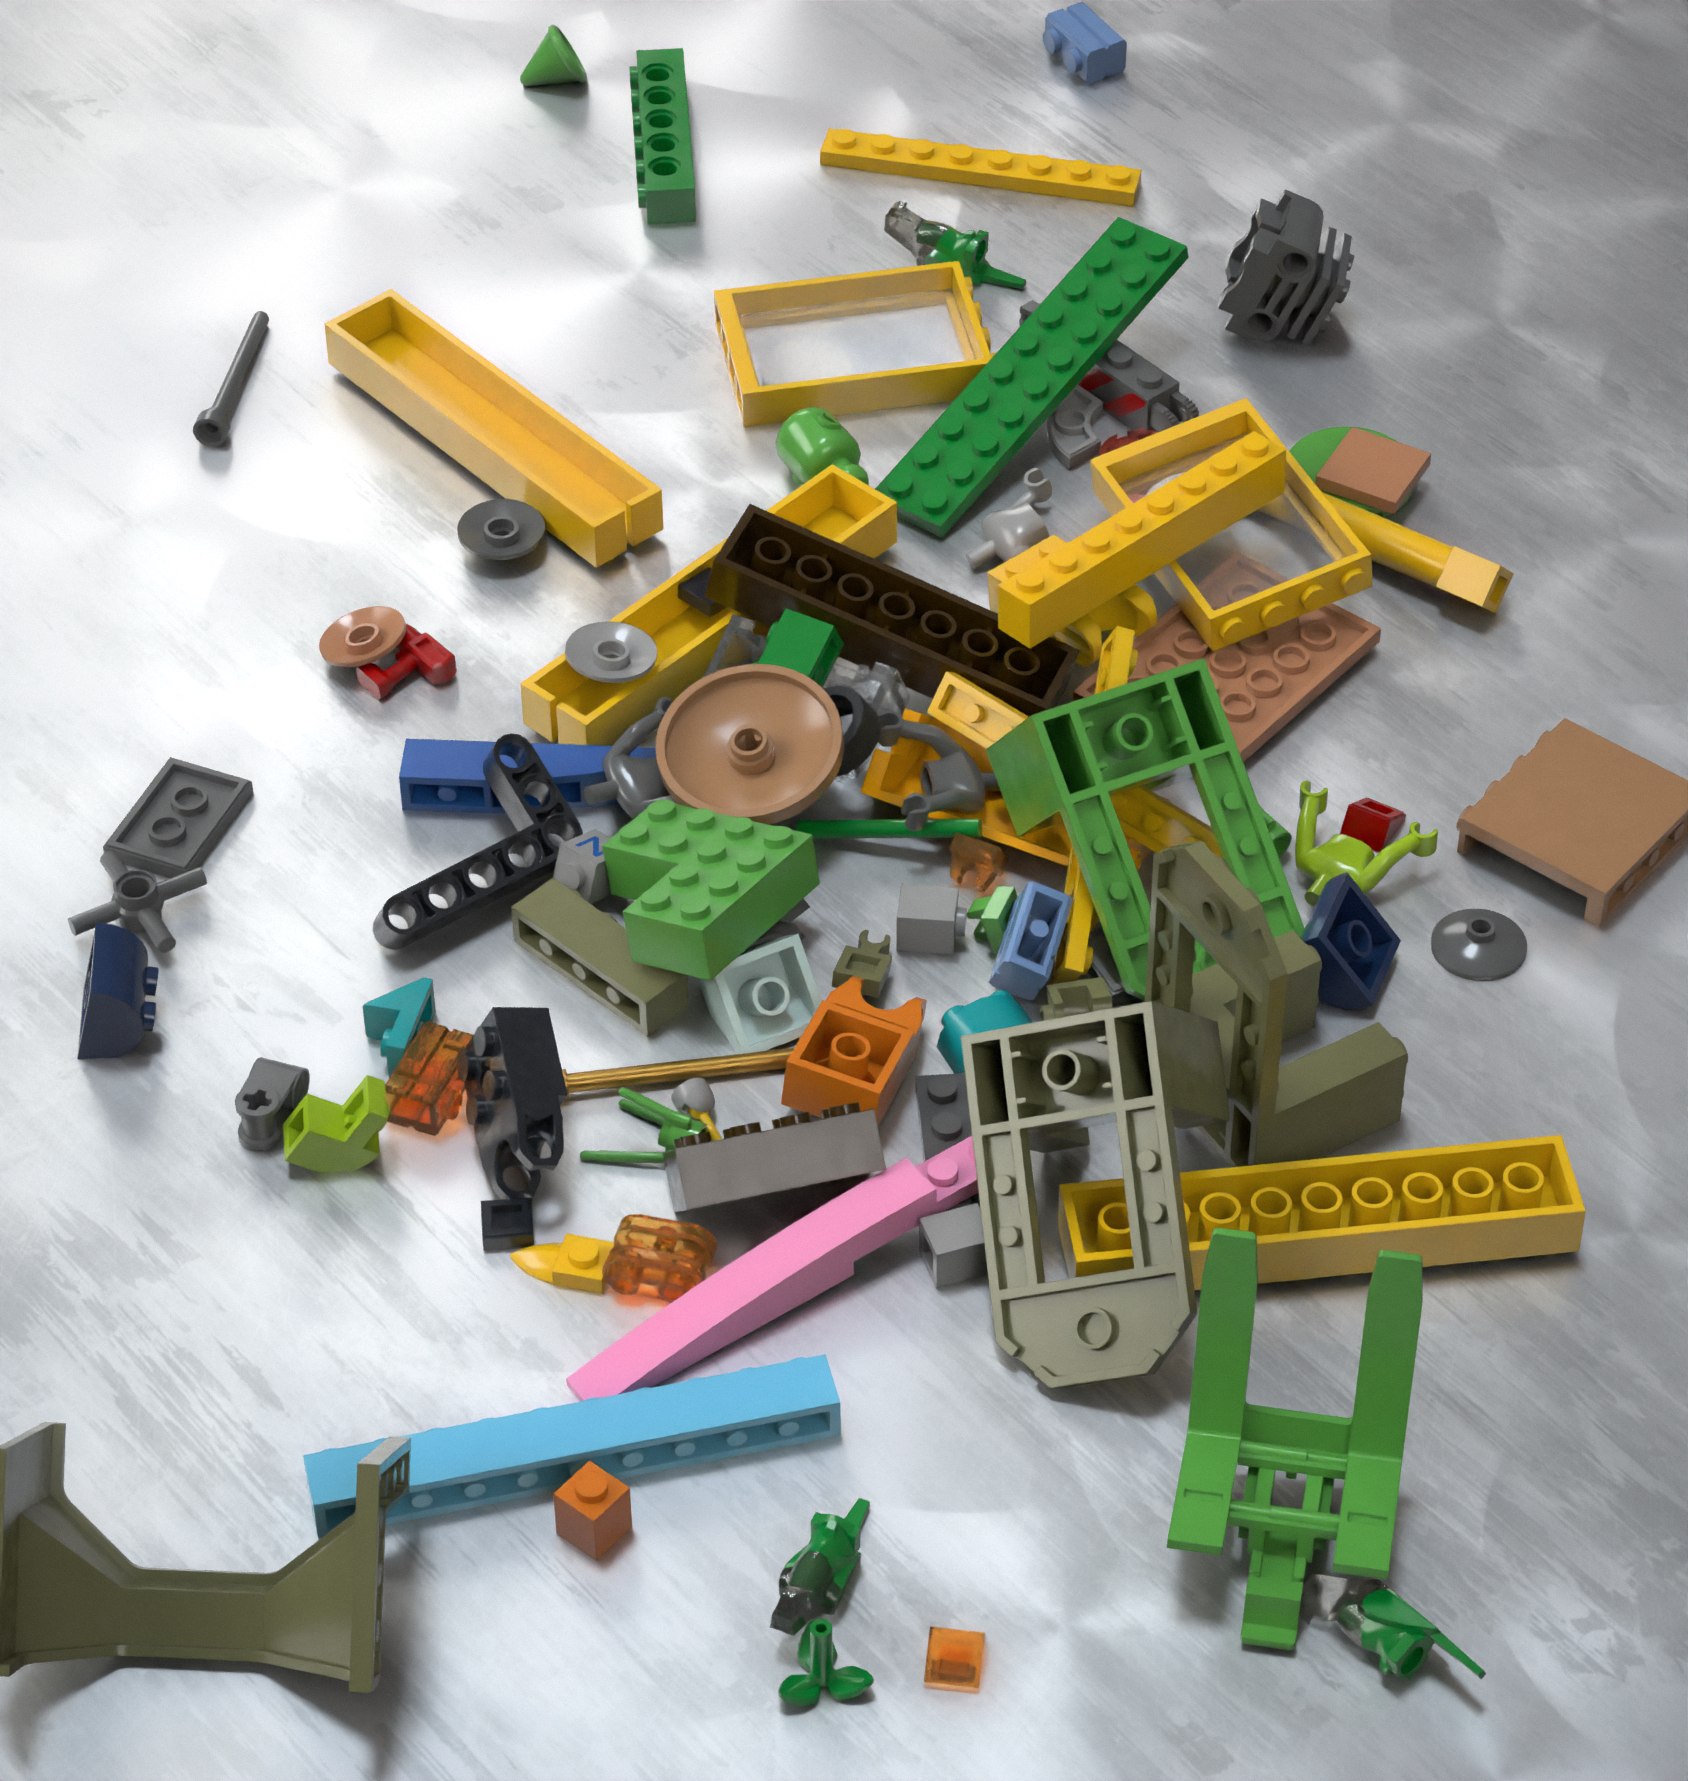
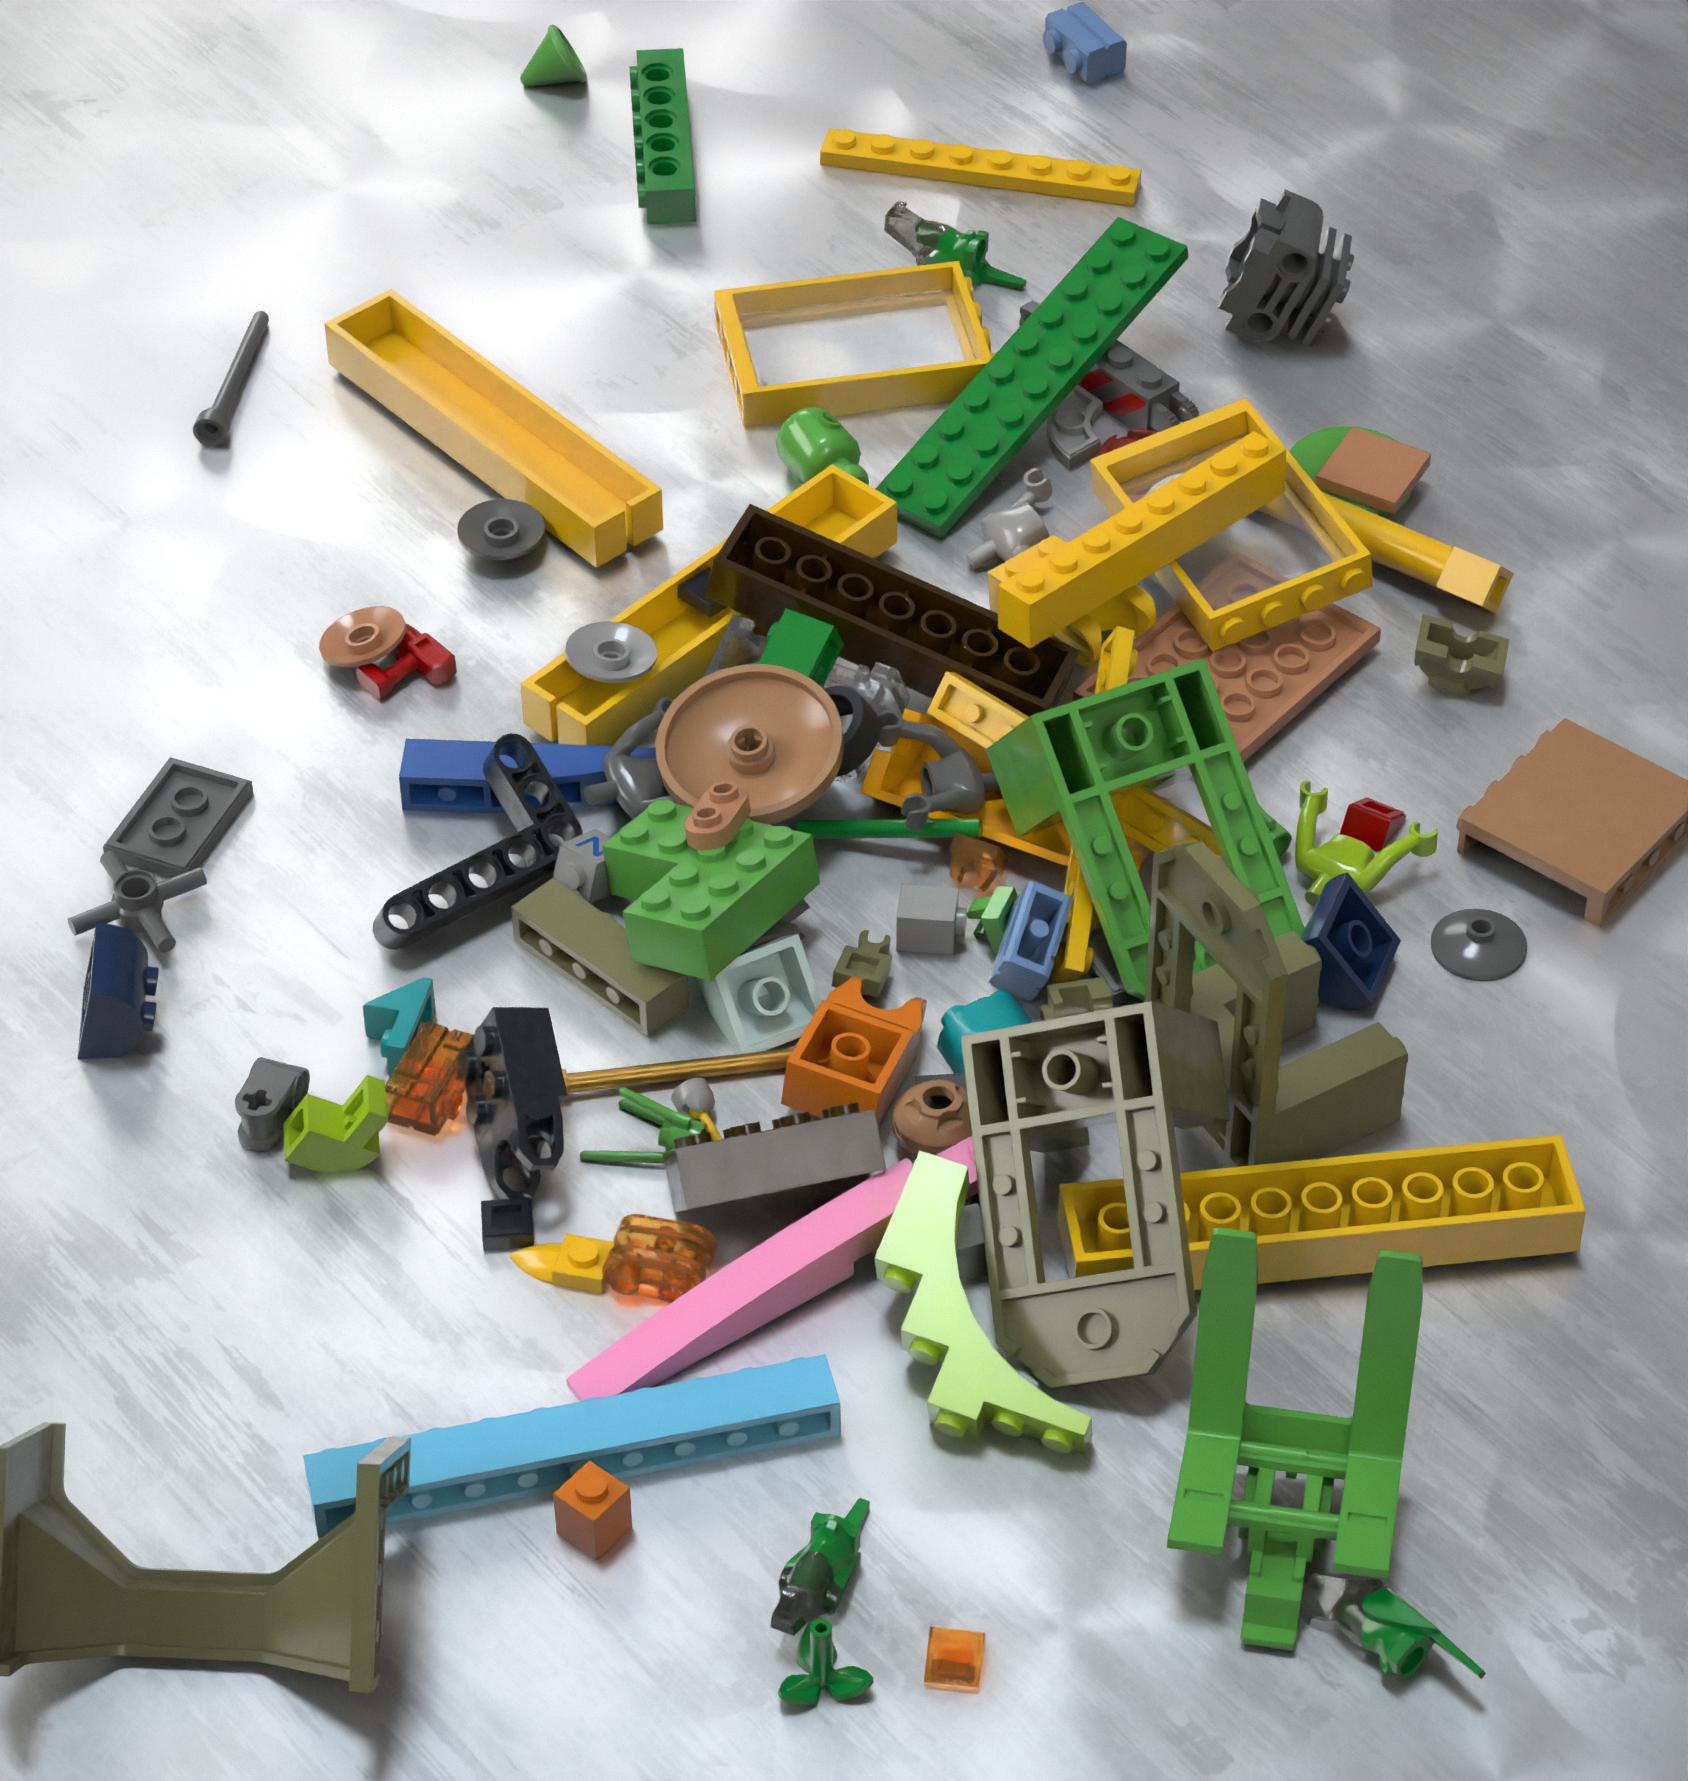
(717, 816): none -> nougat plate
(931, 1129): none -> medium nougat piece
(940, 1327): none -> arch
(1456, 661): none -> olive cylinder

